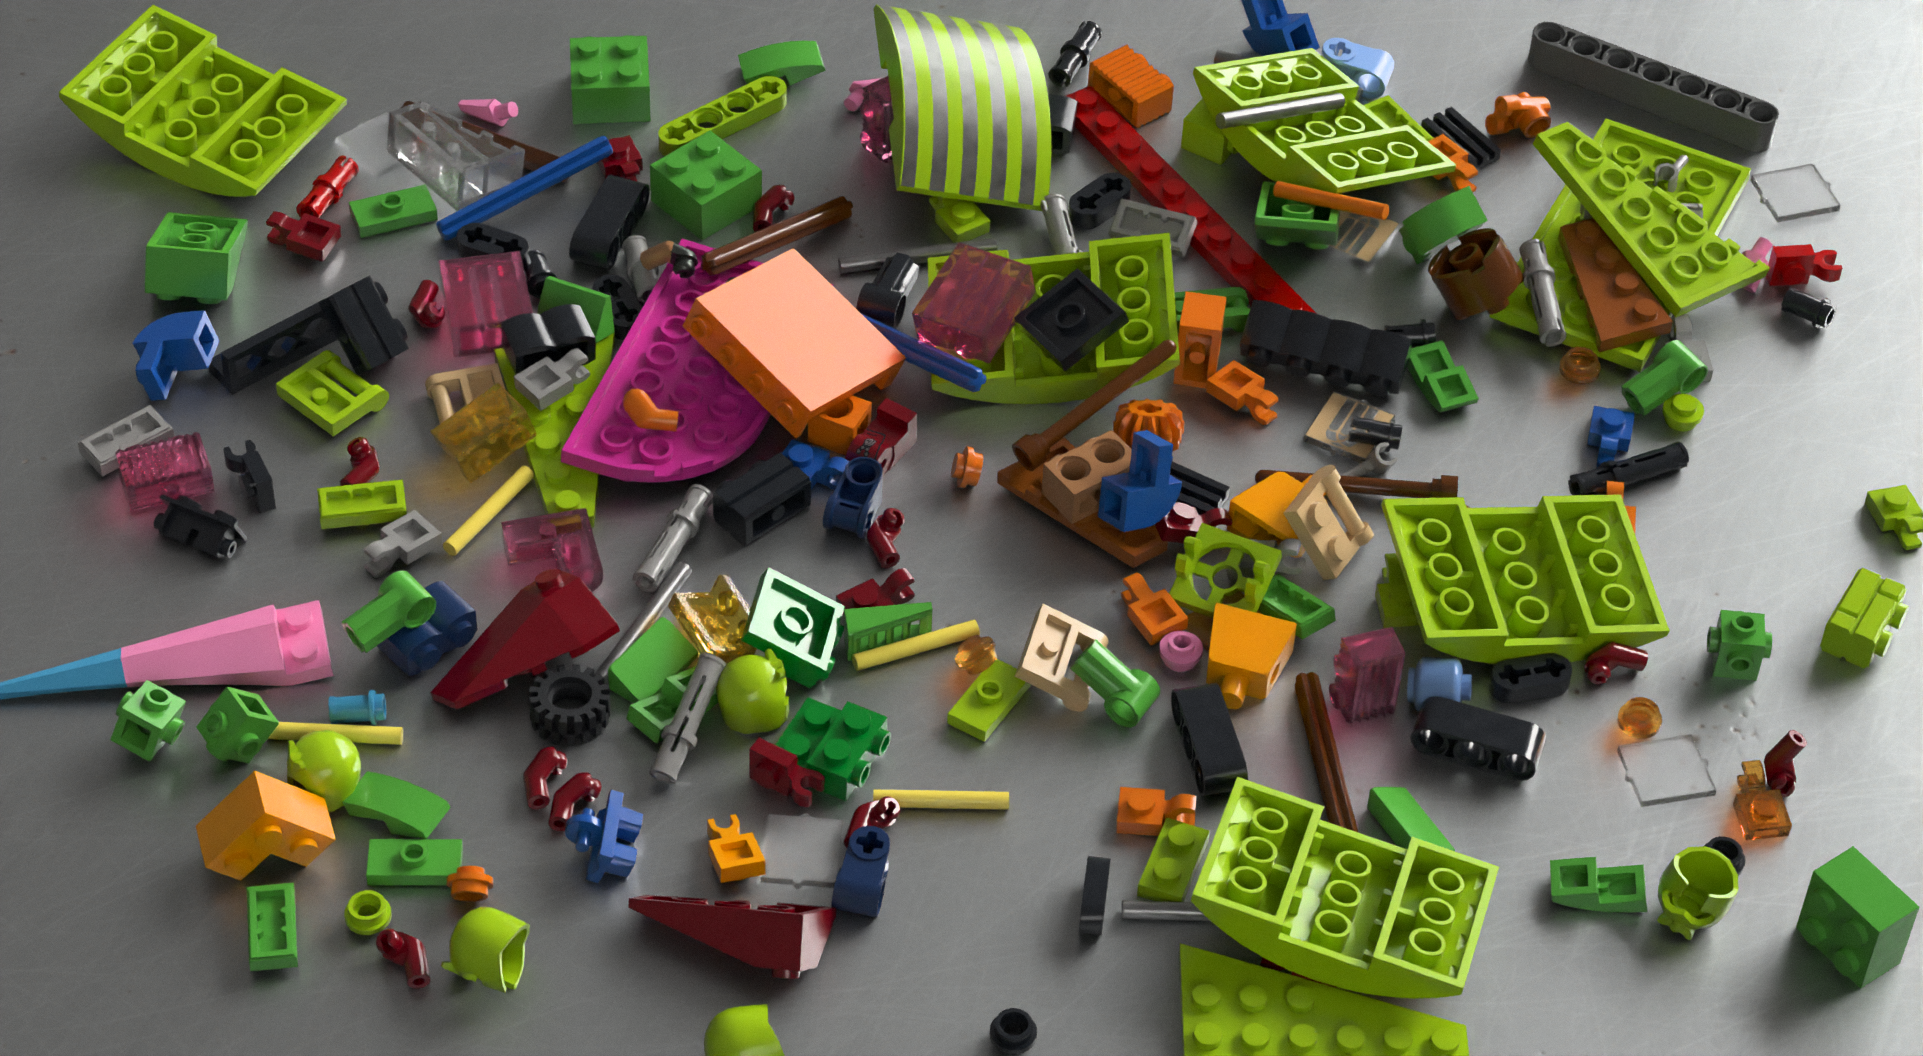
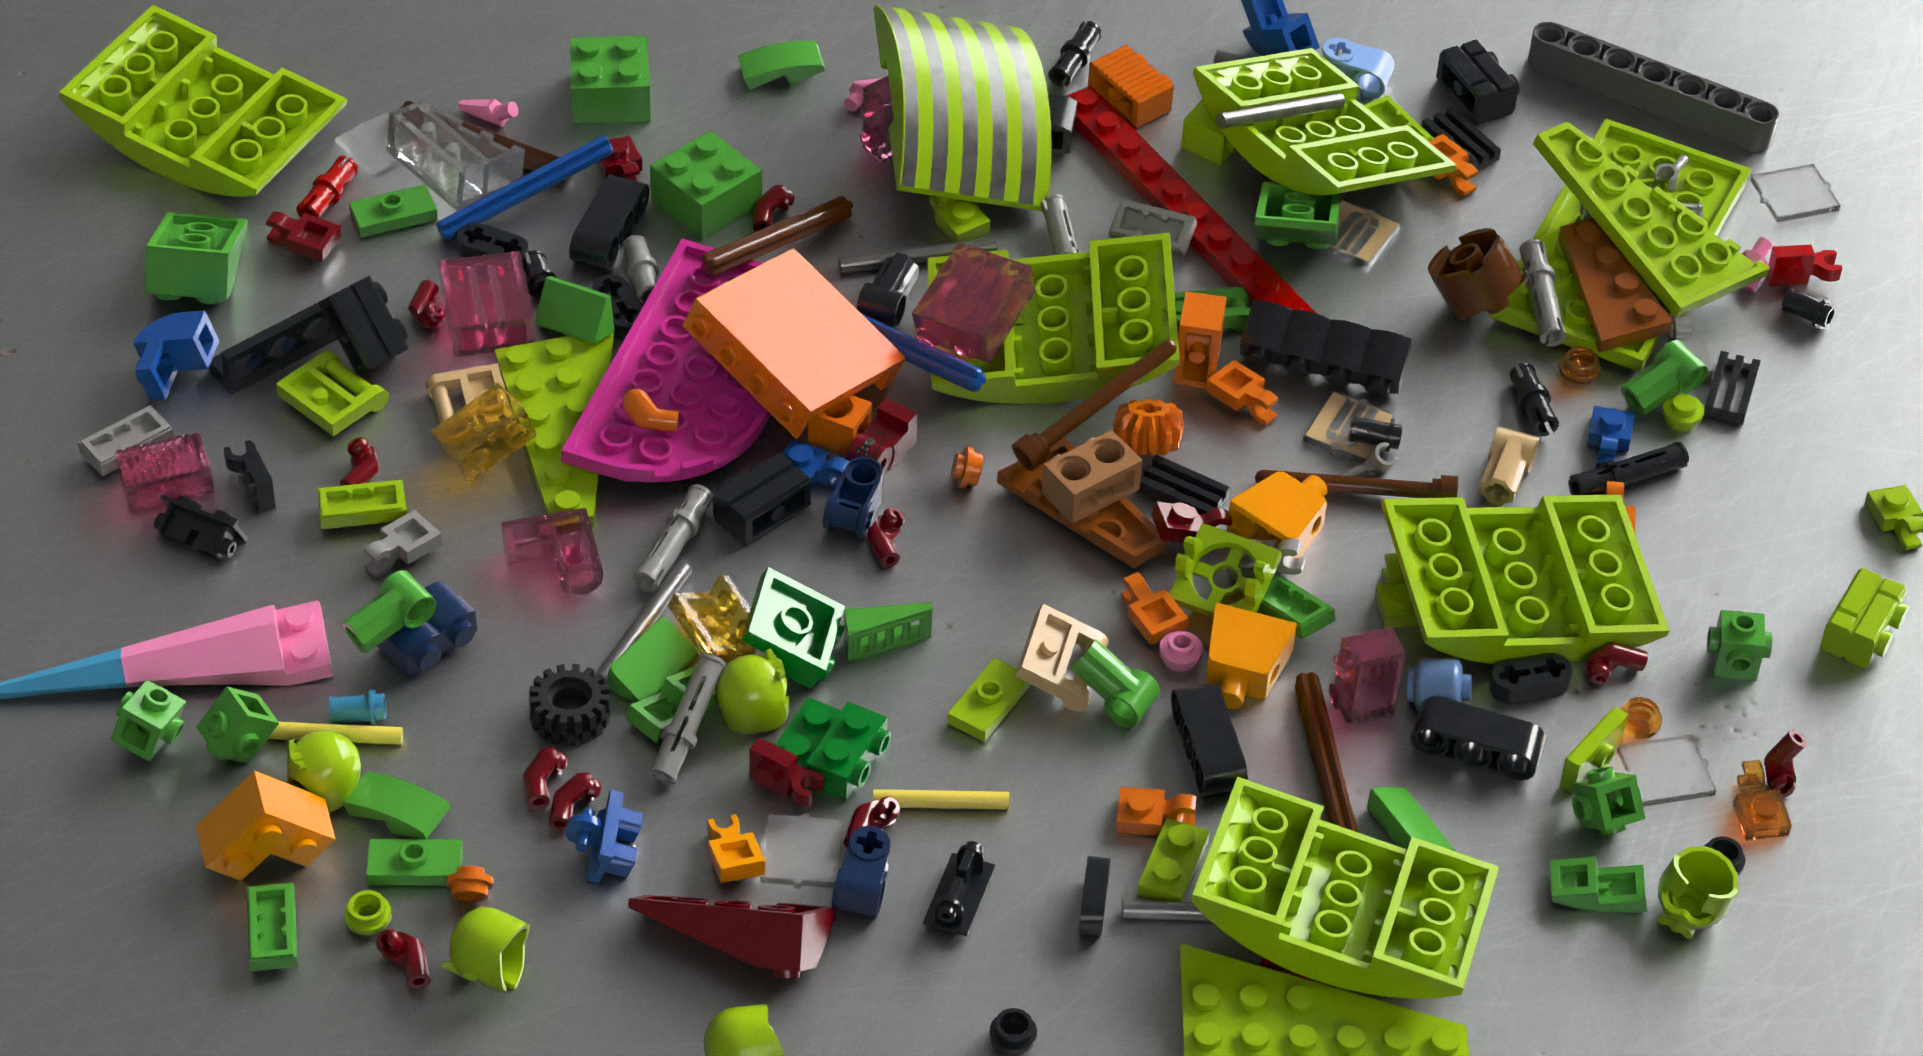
(488, 511): light yellow bar -> none
(537, 625): dark red wedge -> none
(549, 381): light grey plate -> none
(551, 334): black brick -> none
(672, 253): arm -> none
(760, 97): lime beam -> none
(870, 594): dark red plate -> none
(915, 645): light yellow bar -> none
(960, 890): none -> black hinge
(976, 654): clear orange plate -> none
(1071, 319): black plate -> none
(1095, 197): black beam -> none
(1146, 491): blue brick -> none
(1318, 527): tan plate -> none
(1331, 200): orange bar -> none
(1420, 333): black pin -> none
(1439, 379): bright green slope -> none
(1441, 224): bright green brick -> none
(1478, 81): none -> black brick
(1508, 460): none -> tan piece
(1520, 112): orange plate -> none
(1534, 399): none -> black pin
(1595, 749): none -> lime plate
(1607, 801): none -> bright green brick
(1736, 366): none -> black tile
(1857, 917): bright green brick -> none

